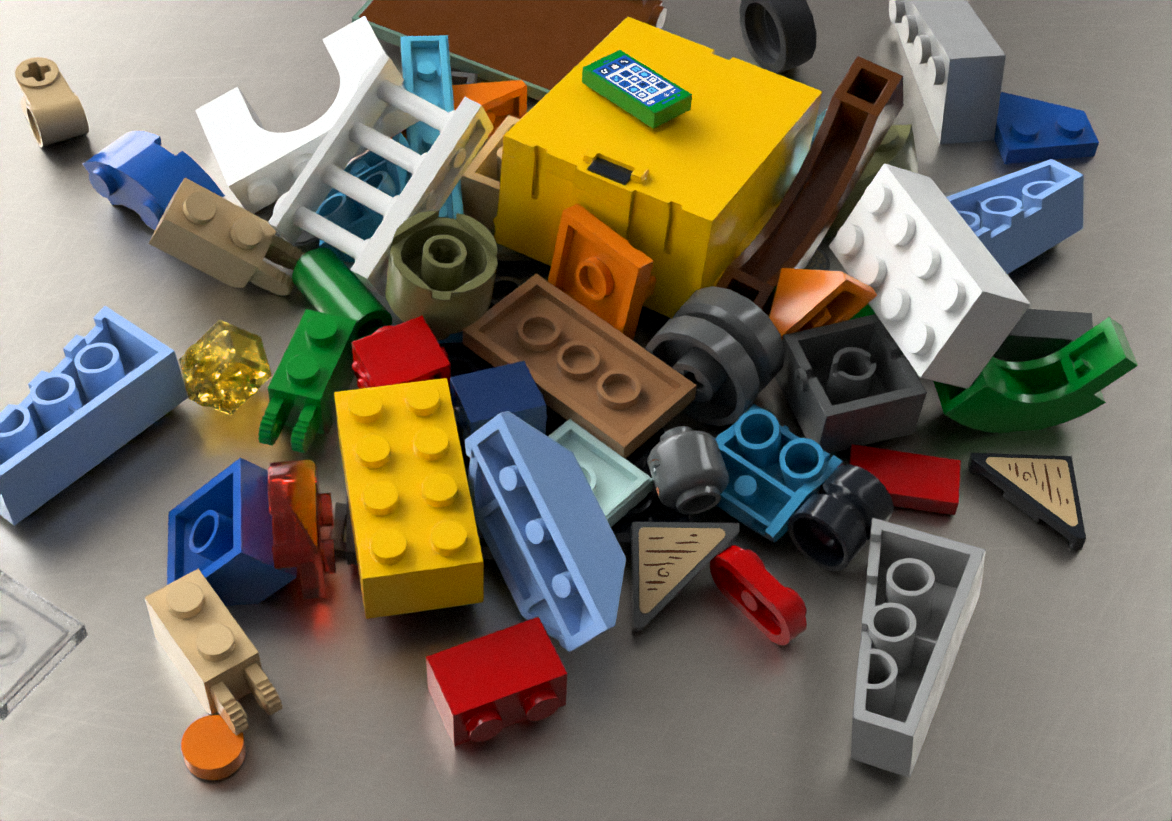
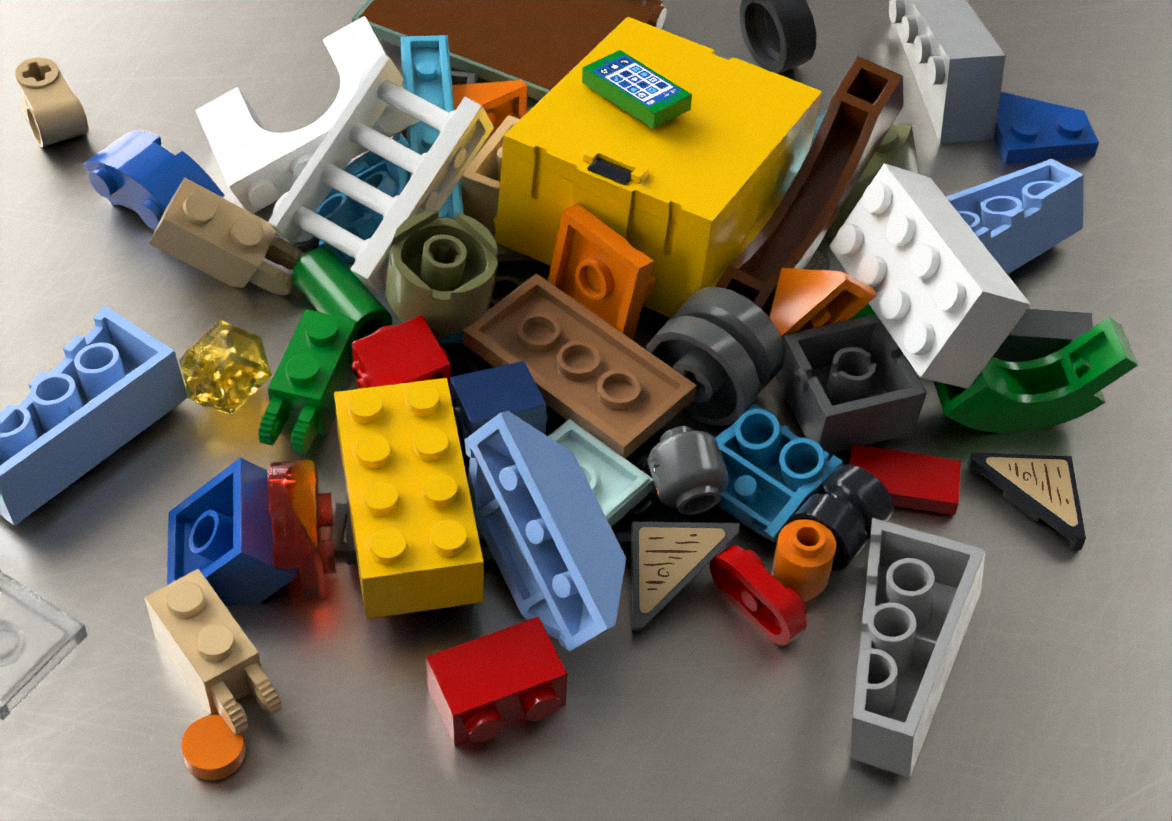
(804, 557): none -> orange brick

